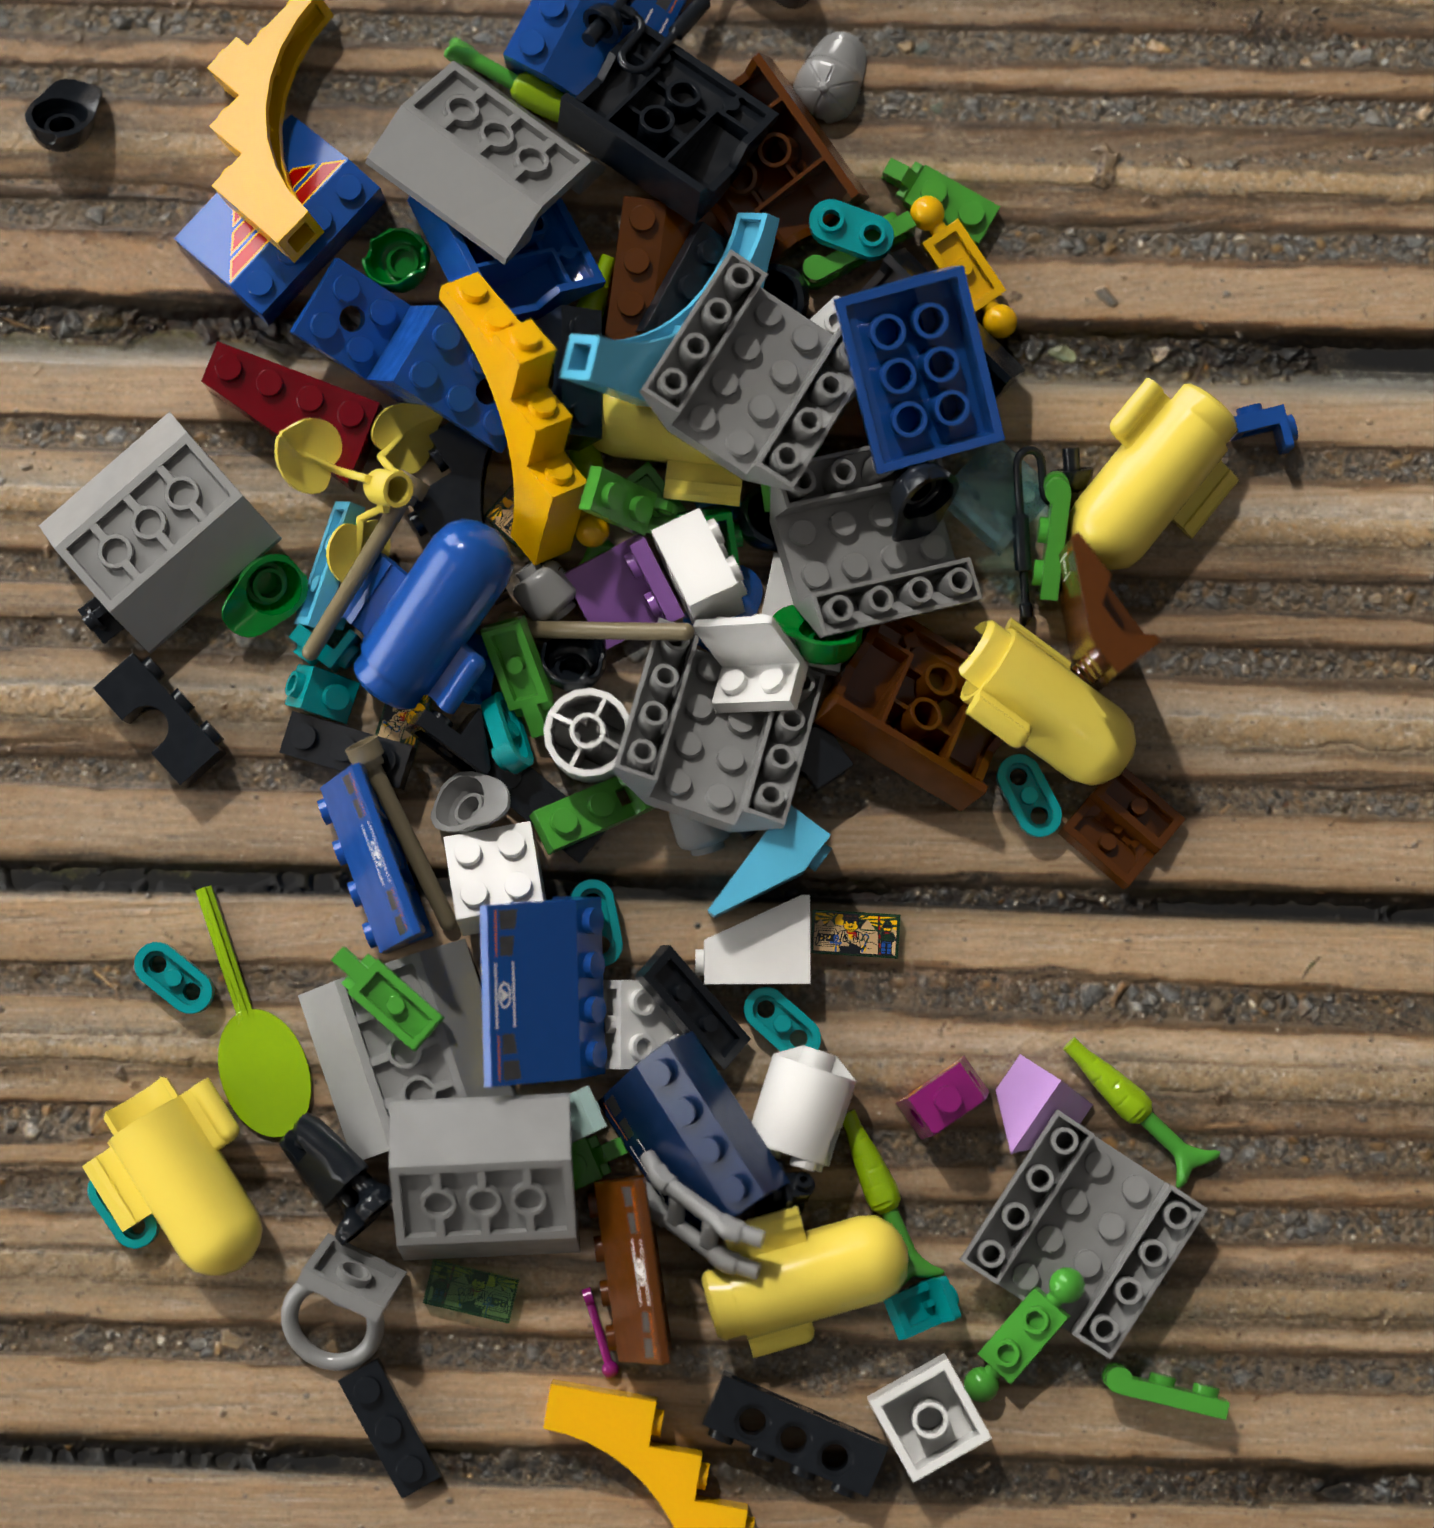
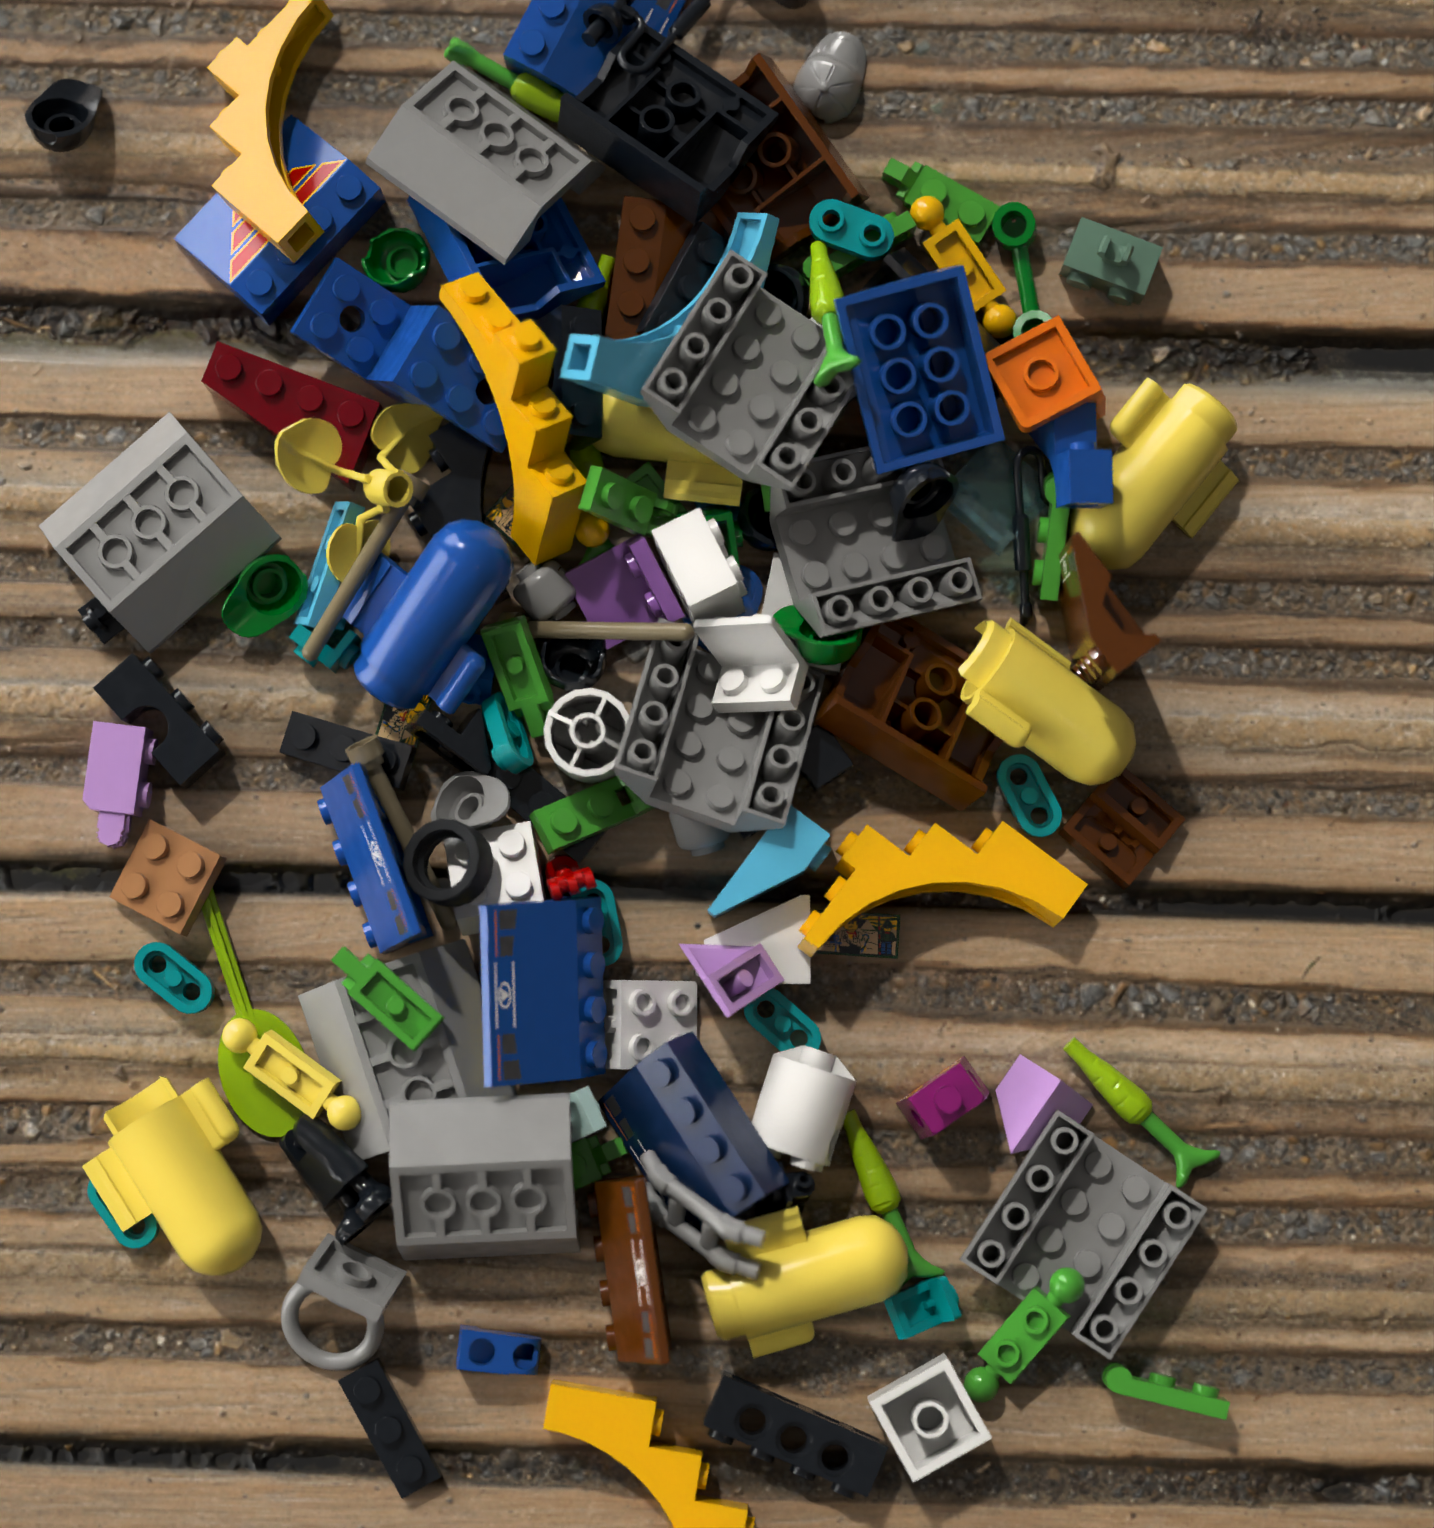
(118, 778): none -> lavender hinge
(168, 877): none -> medium nougat plate
(291, 1074): none -> light yellow plate
(321, 693): teal bracket -> none
(420, 849): none -> black tyre
(471, 1291): clear green tile -> none
(497, 1351): none -> blue leg
(565, 876): none -> red hinge
(609, 1368): magenta hinge -> none
(692, 1006): black plate -> none
(733, 973): none -> lavender slope
(823, 289): none -> piece
(1003, 869): none -> yellow arch
(1017, 238): none -> green piece
(1043, 376): none -> orange piece
(1079, 469): none -> blue arch
(1110, 262): none -> sand green brick
(1255, 420): blue bracket -> none

